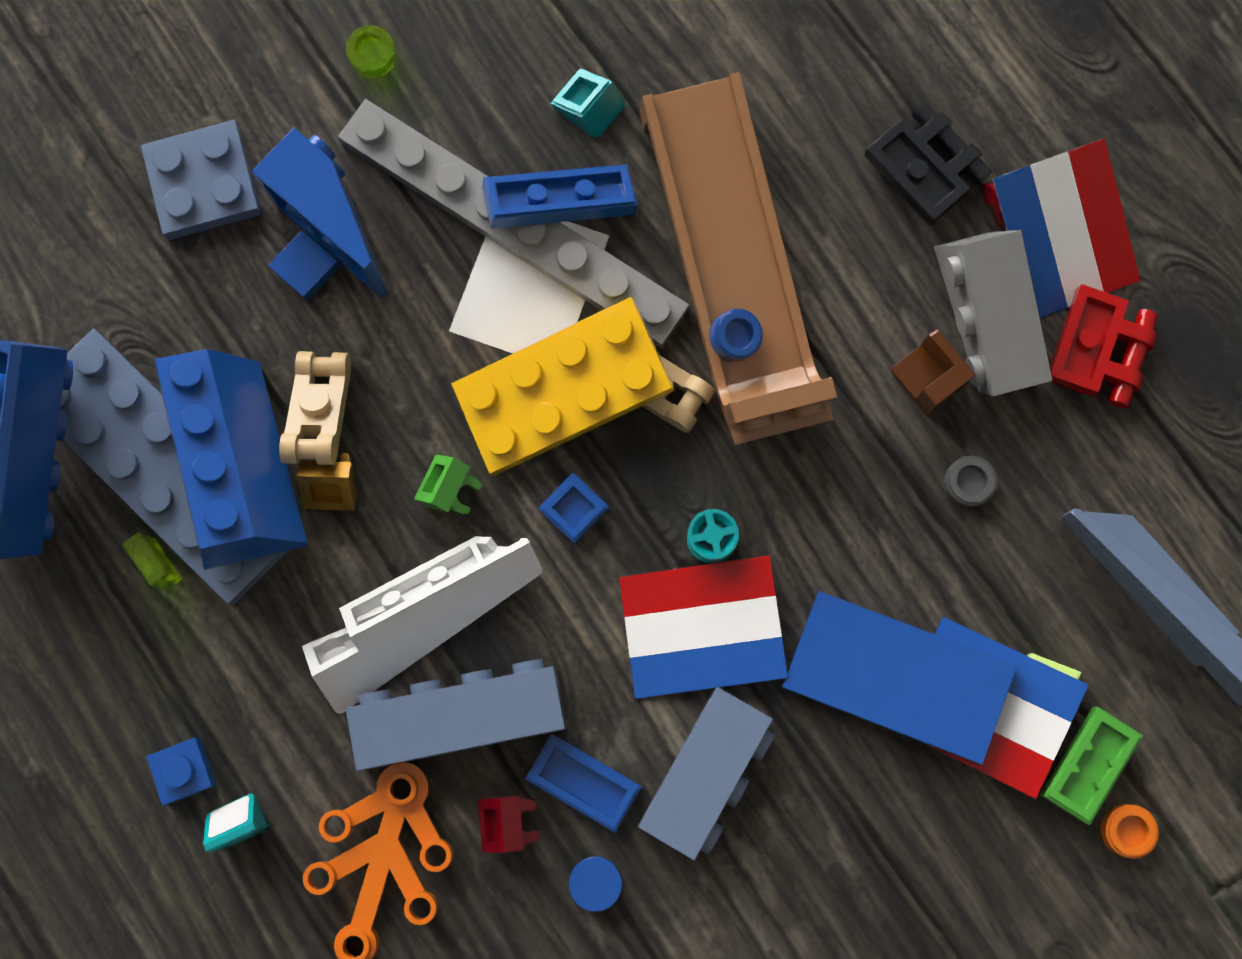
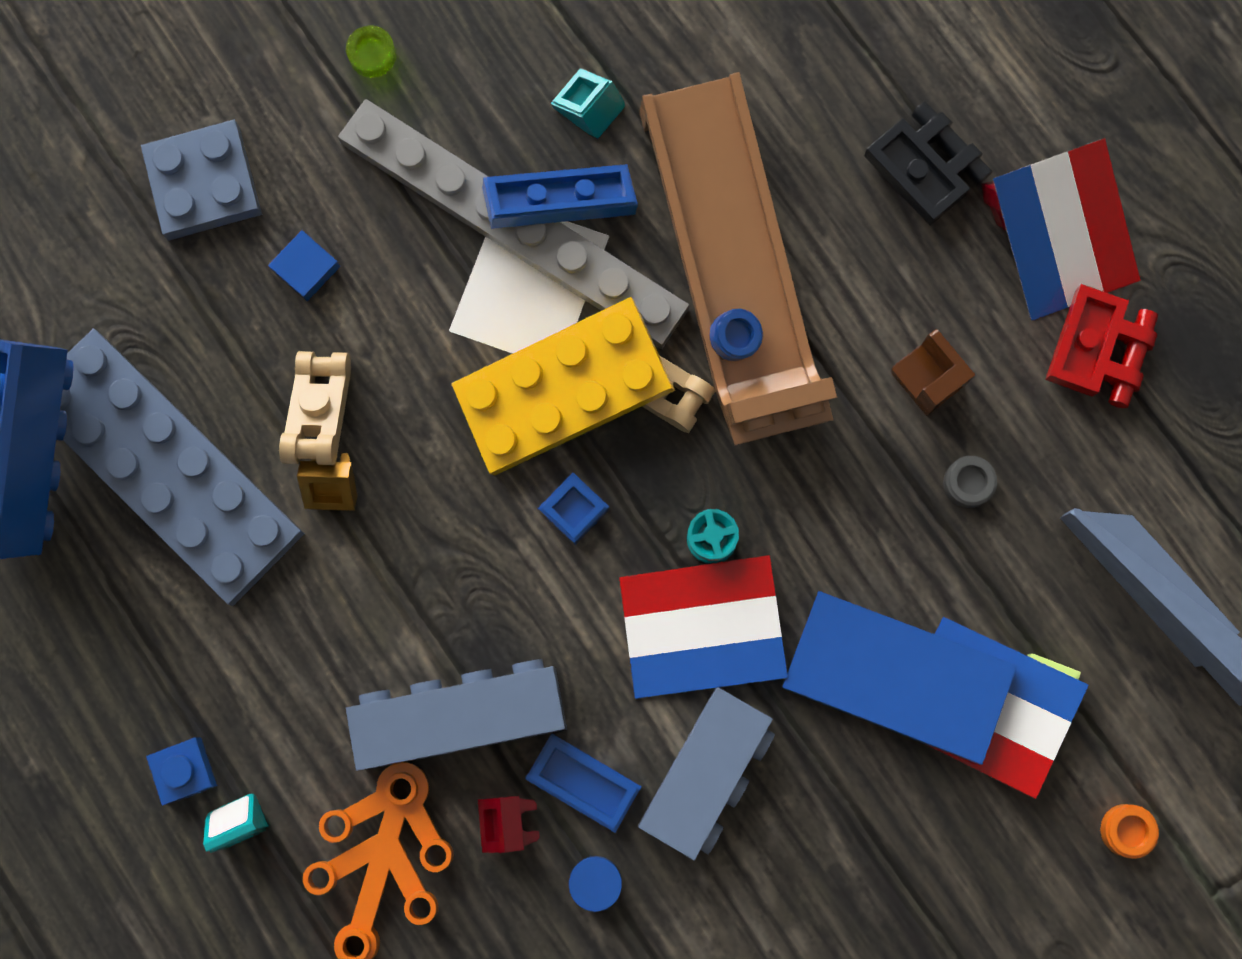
(152, 561): clear neon green tile -> none
(229, 457): blue slope -> none
(311, 193): blue slope -> none
(415, 615): white wedge -> none
(443, 483): bright green tile -> none
(995, 310): light grey wedge -> none
(1091, 765): bright green plate -> none

